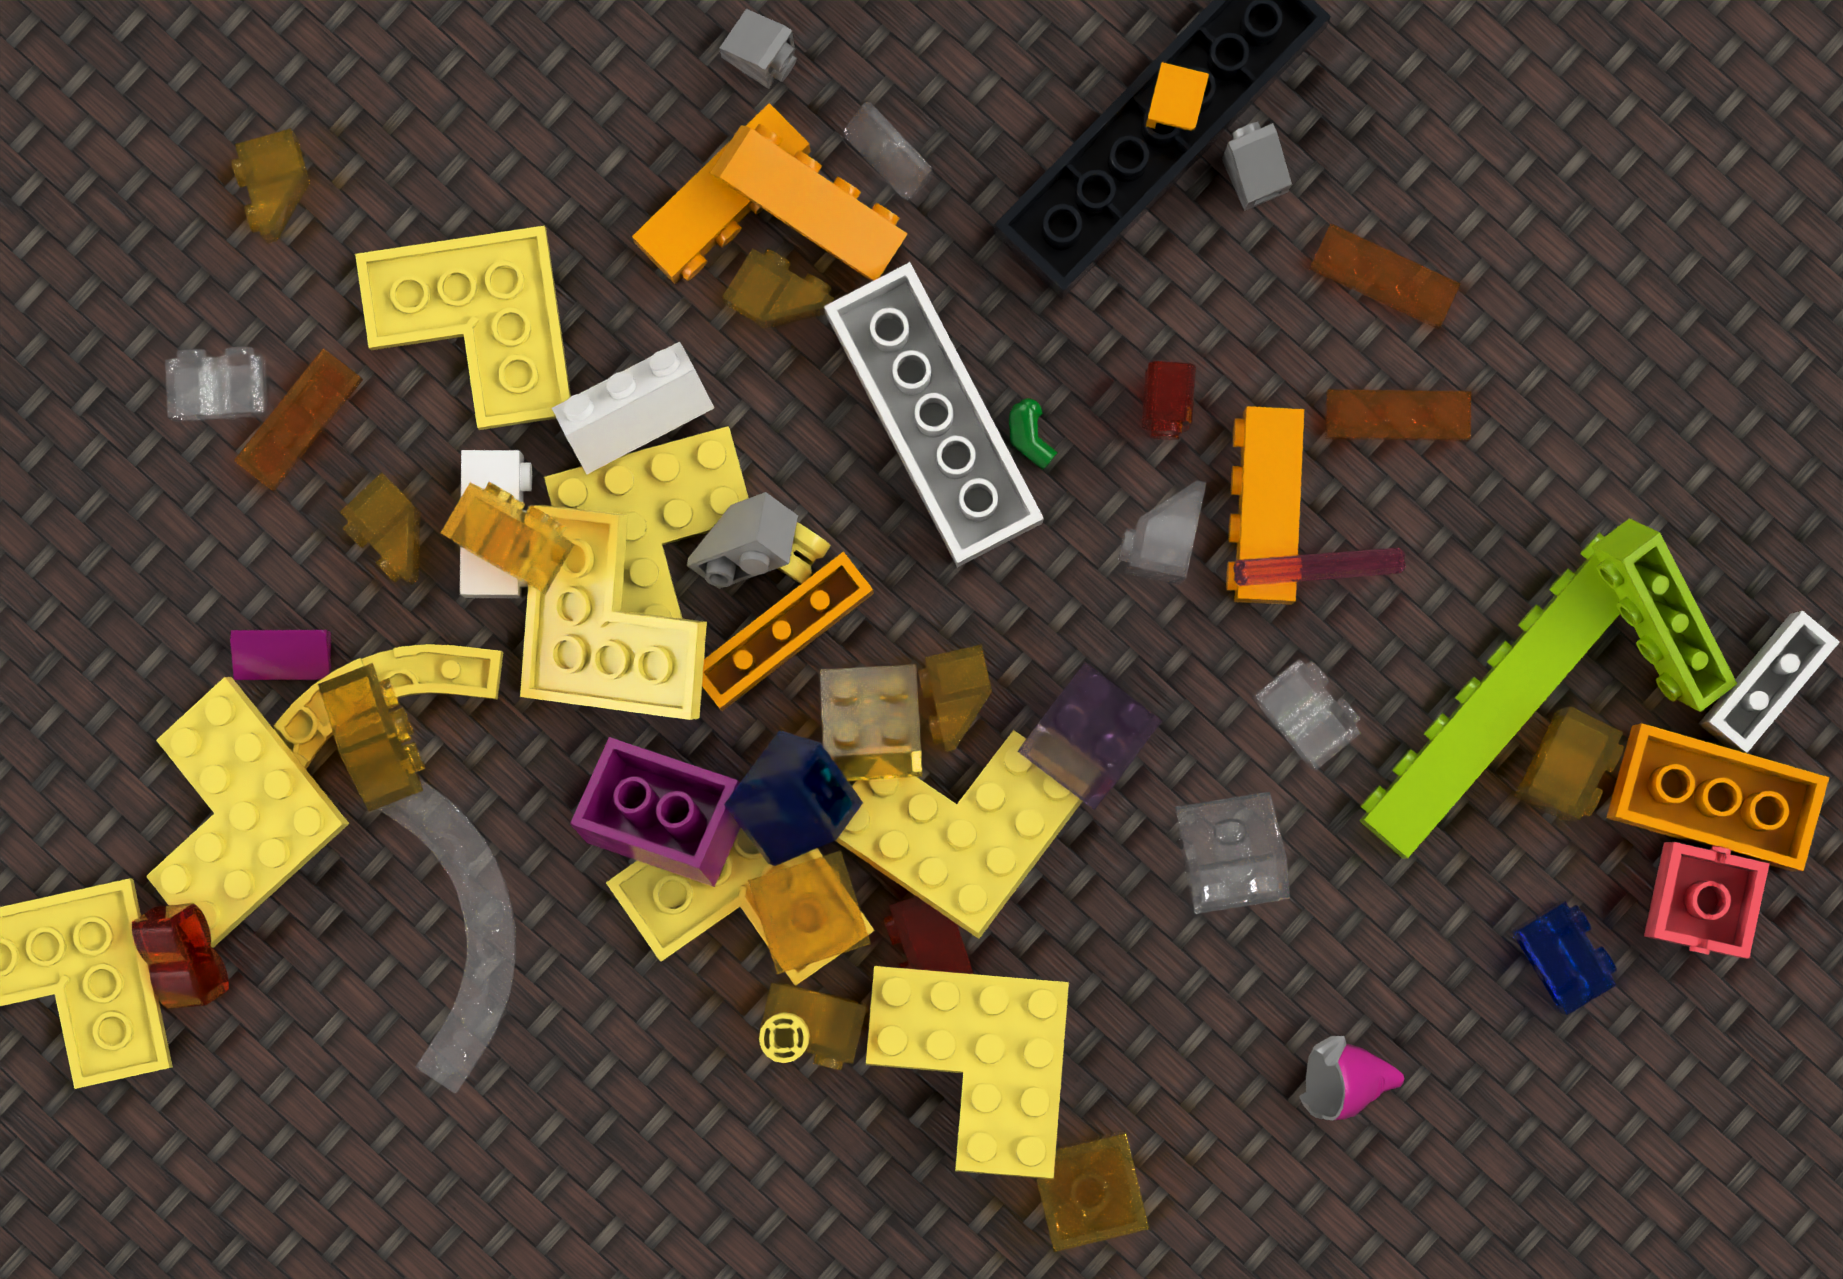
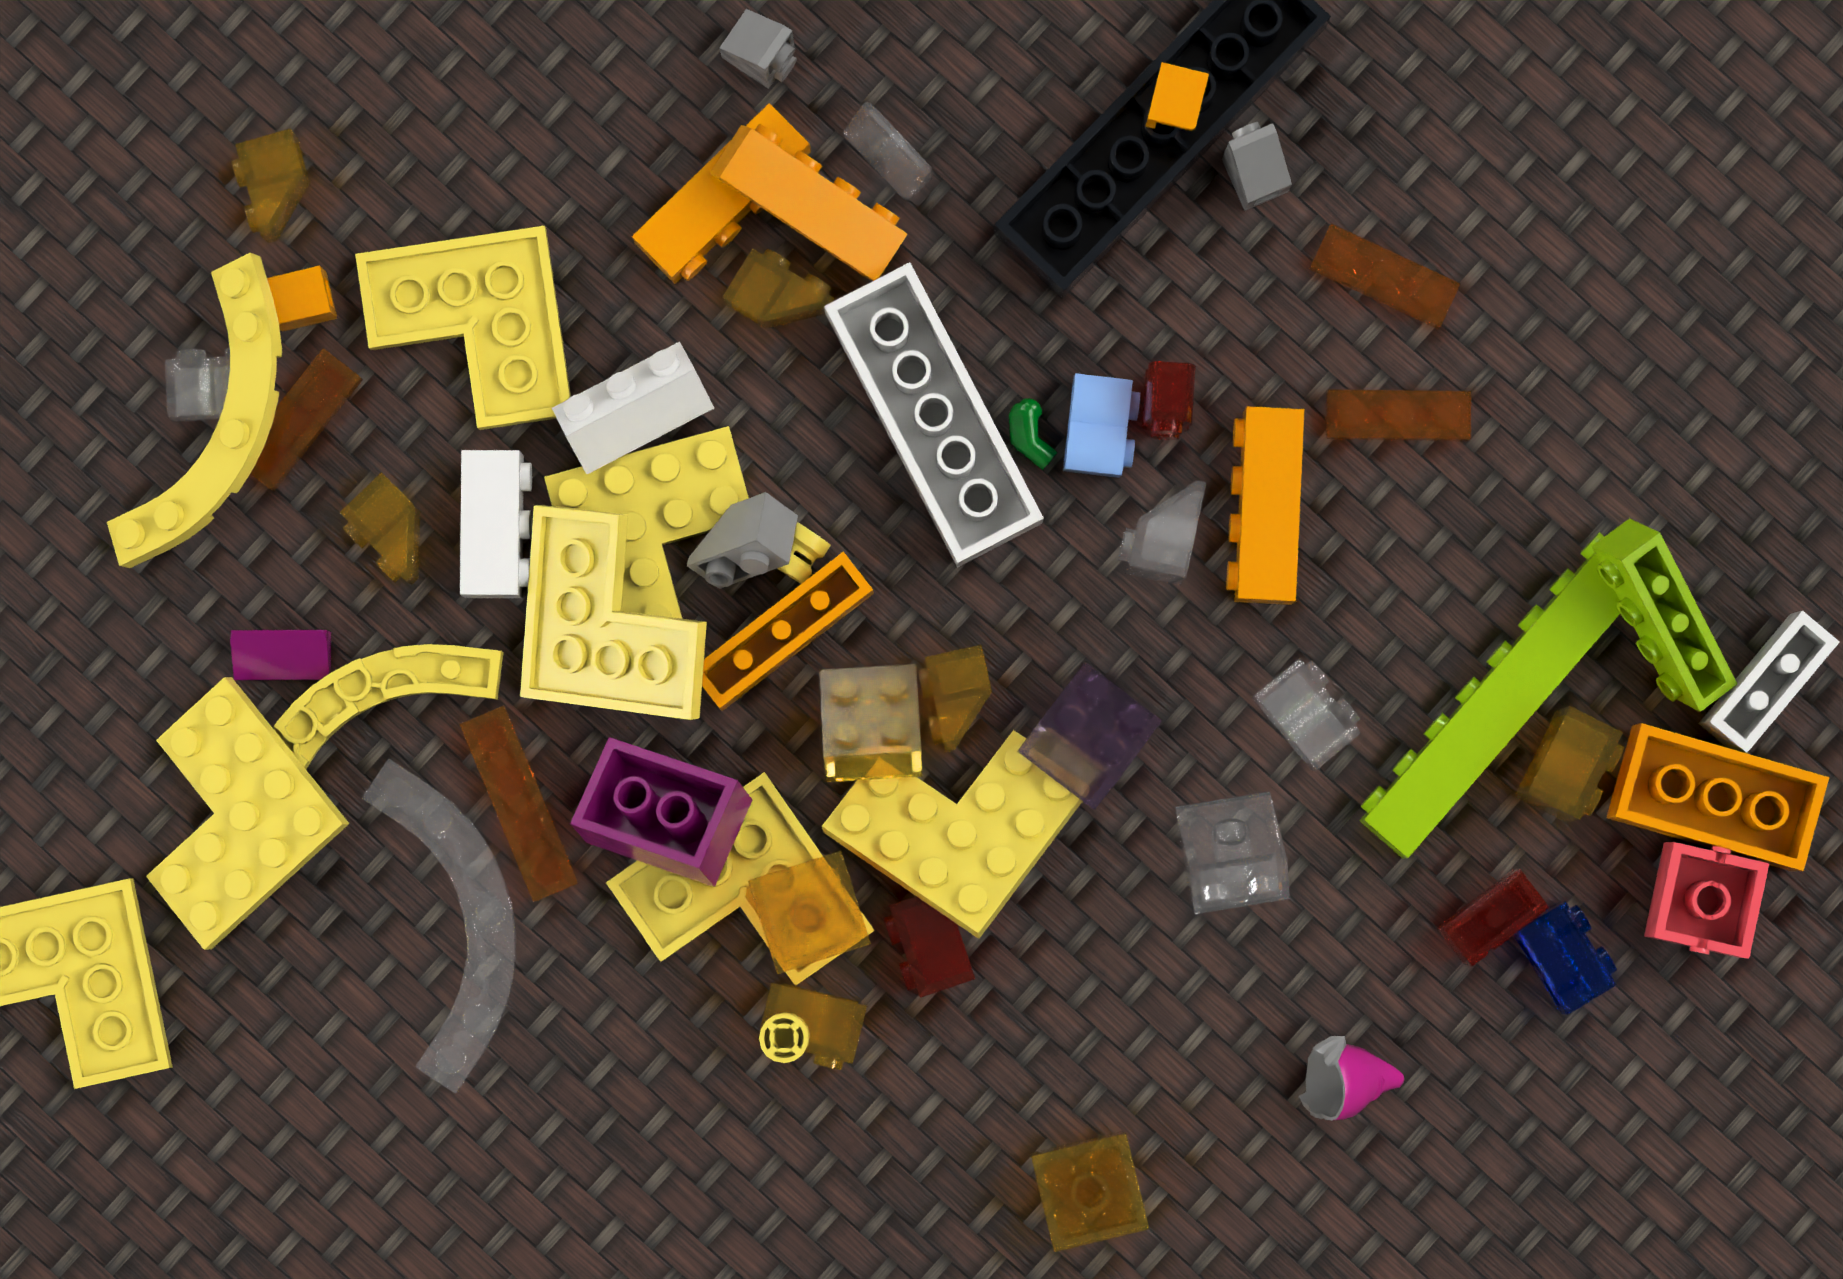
(180, 956): clear red brick -> none
(240, 429): none -> light yellow plate
(302, 298): none -> light orange panel
(373, 736): clear yellow brick -> none
(517, 542): clear yellow brick -> none
(519, 803): none -> clear orange plate
(793, 799): clear blue slope -> none
(1002, 1039): light yellow plate -> none
(1099, 425): none -> light blue brick
(1319, 566): clear pink axle -> none
(1492, 917): none -> clear red brick

